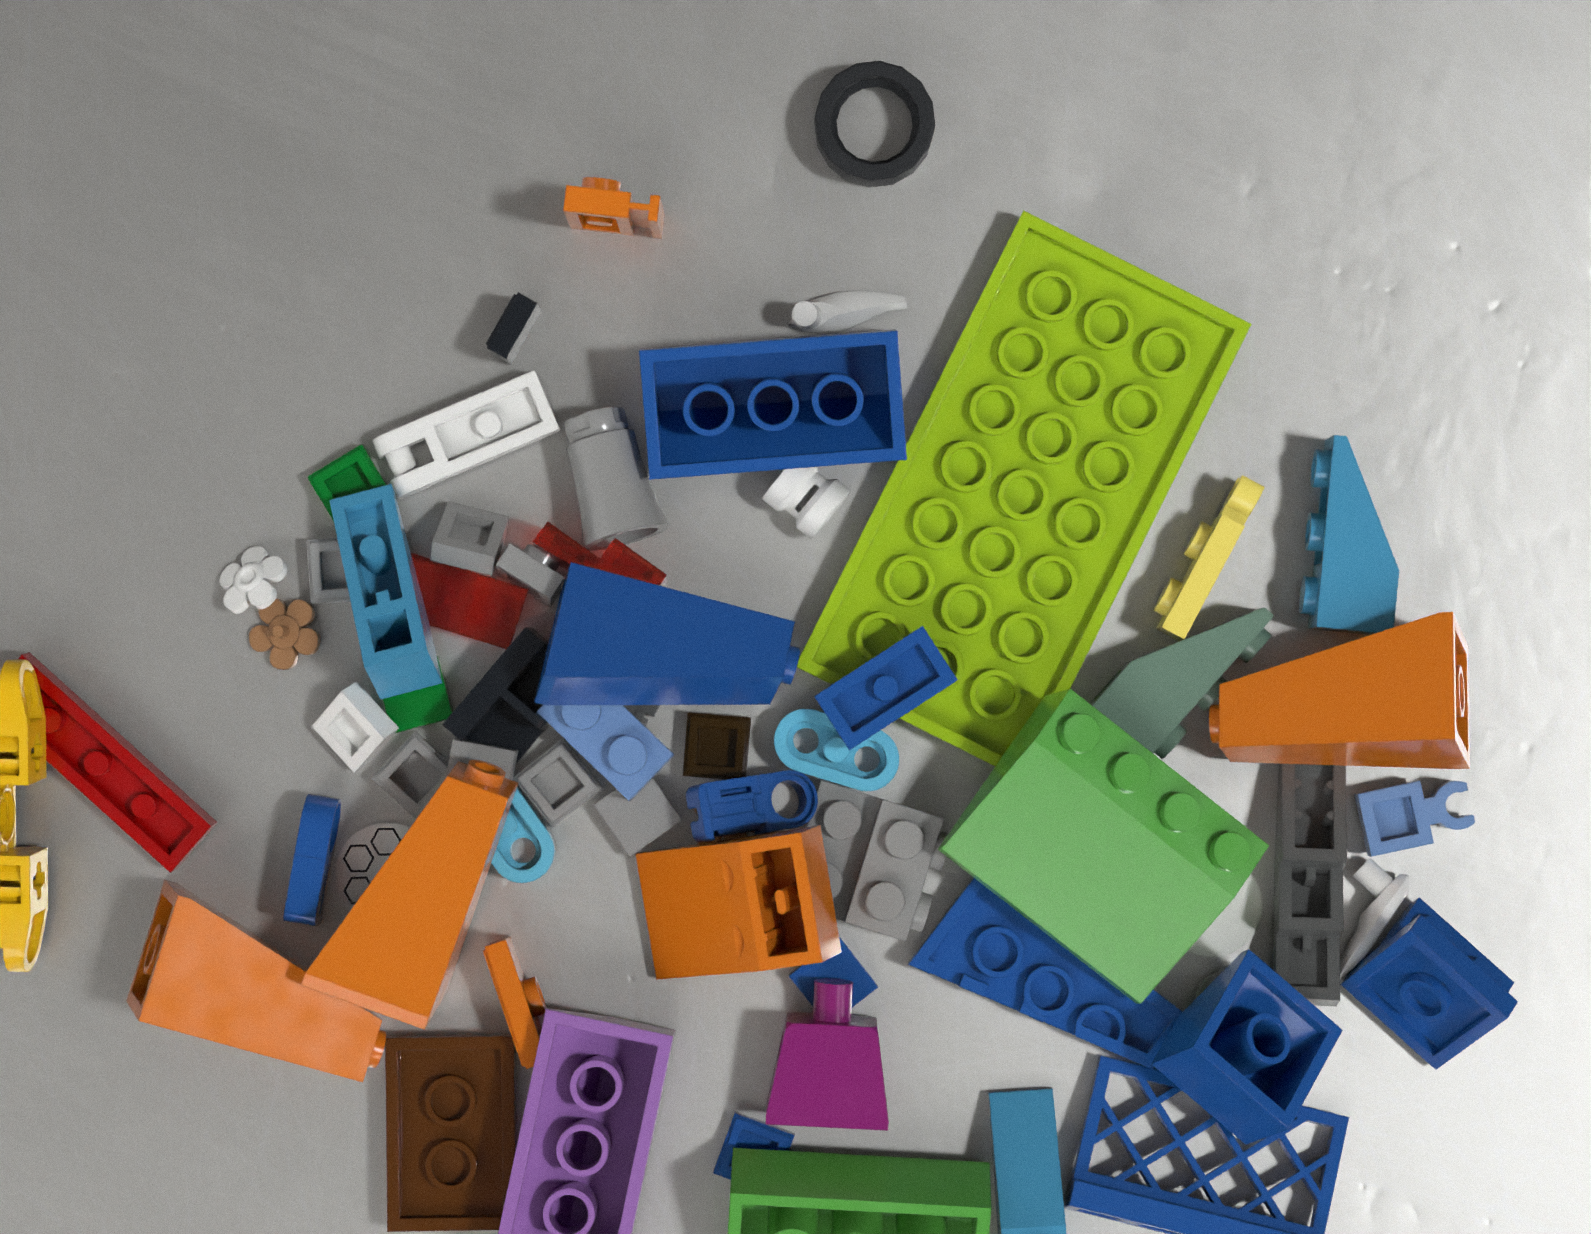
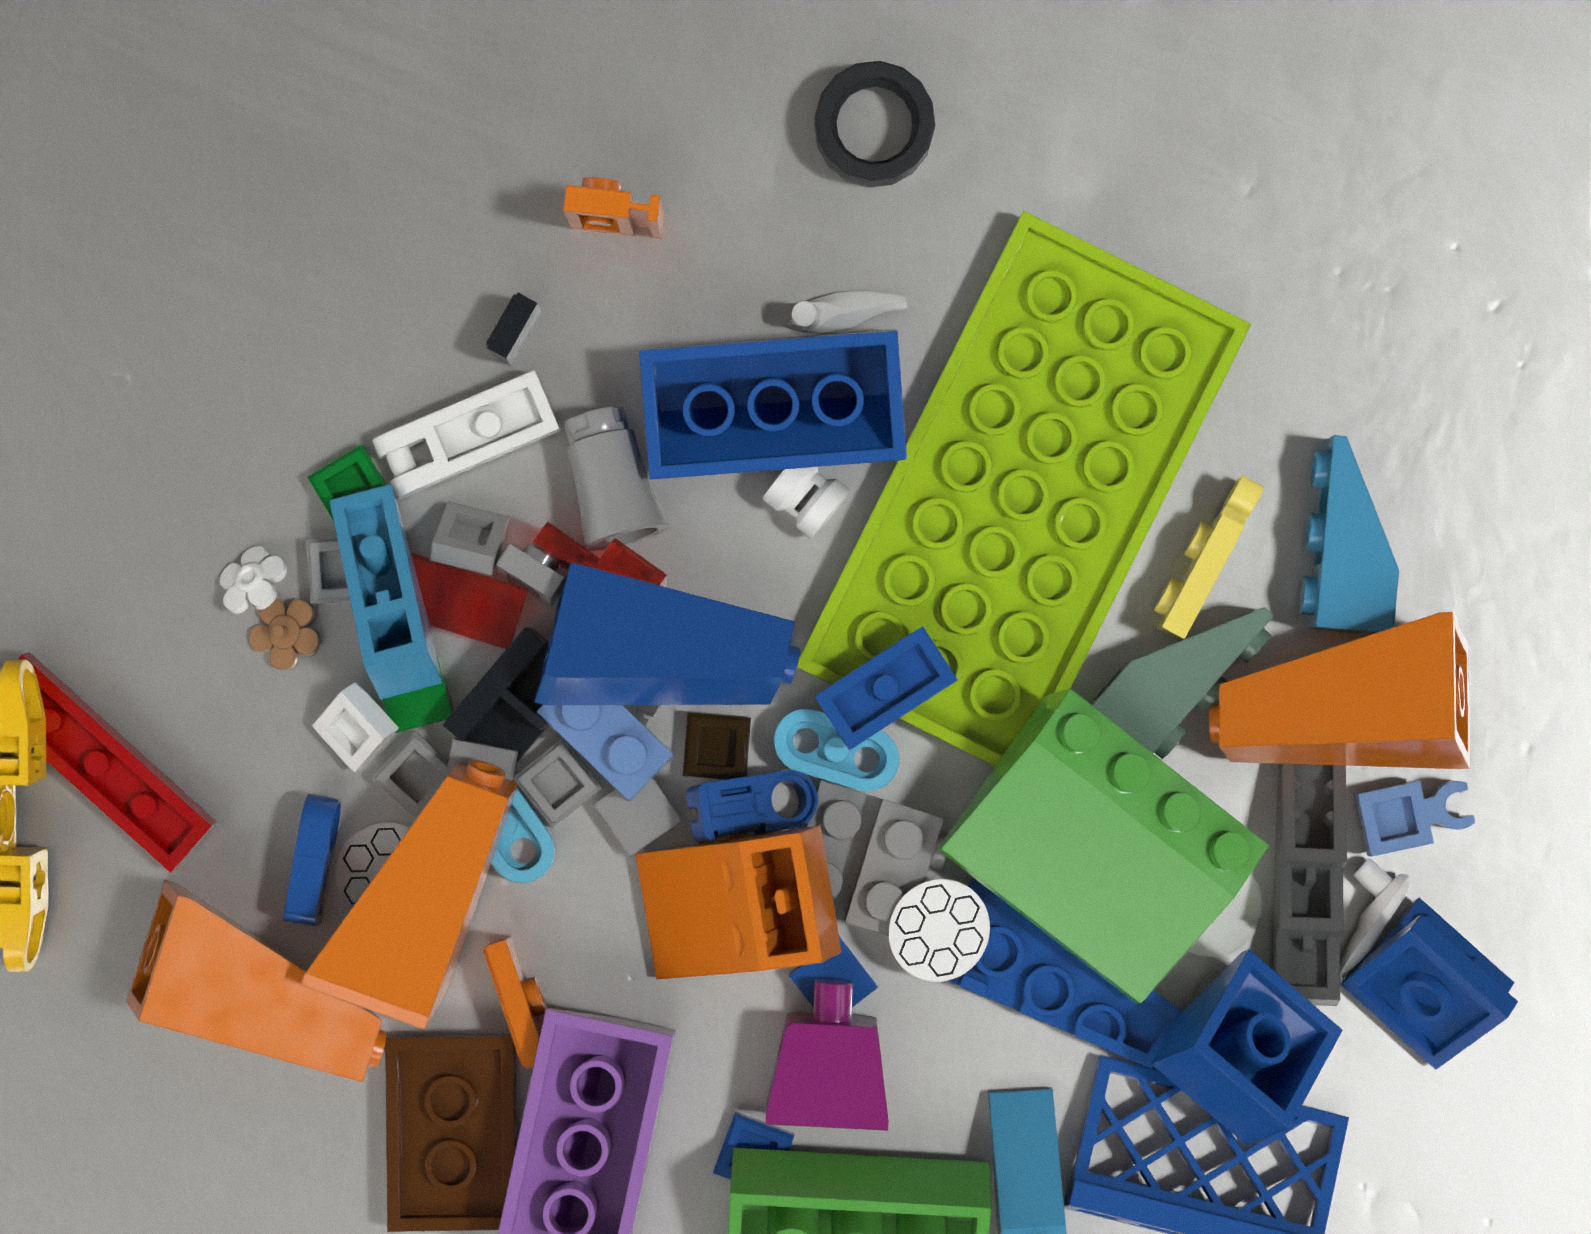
(939, 930): none -> white sticker

